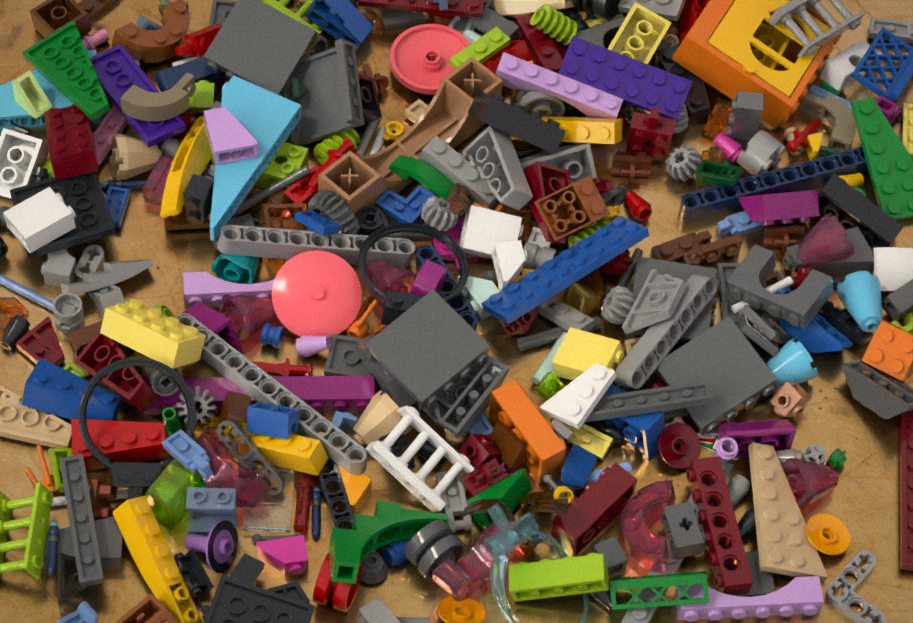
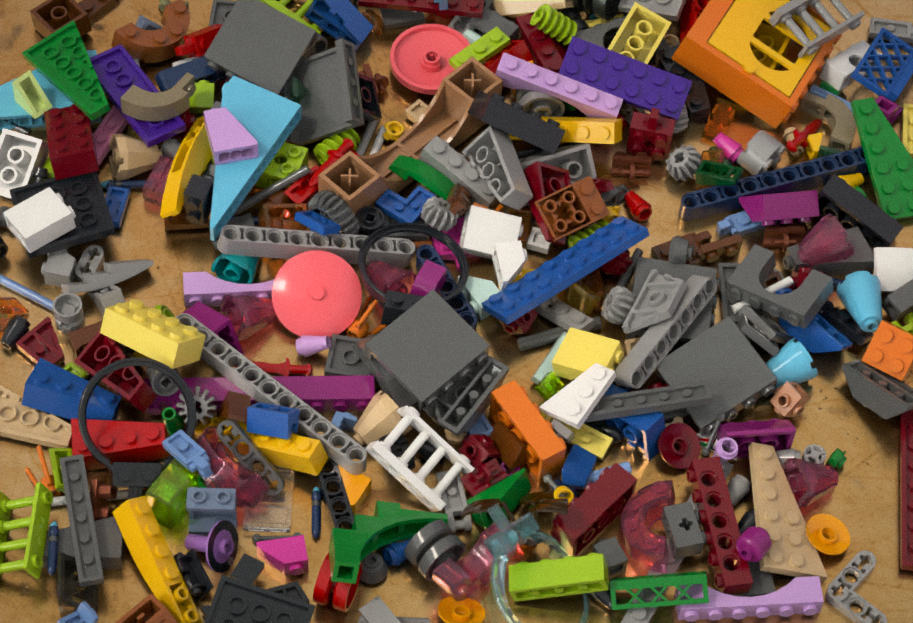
(95, 39): bright pink pin -> none
(272, 335): blue wheel -> none
(304, 488): clear red pin -> none
(489, 275): dark grey hinge -> none
(537, 256): light grey wheel -> none
(680, 250): none -> dark grey cone
(706, 450): none -> dark grey hinge
(745, 118): flat silver brick -> none
(753, 544): none -> magenta head

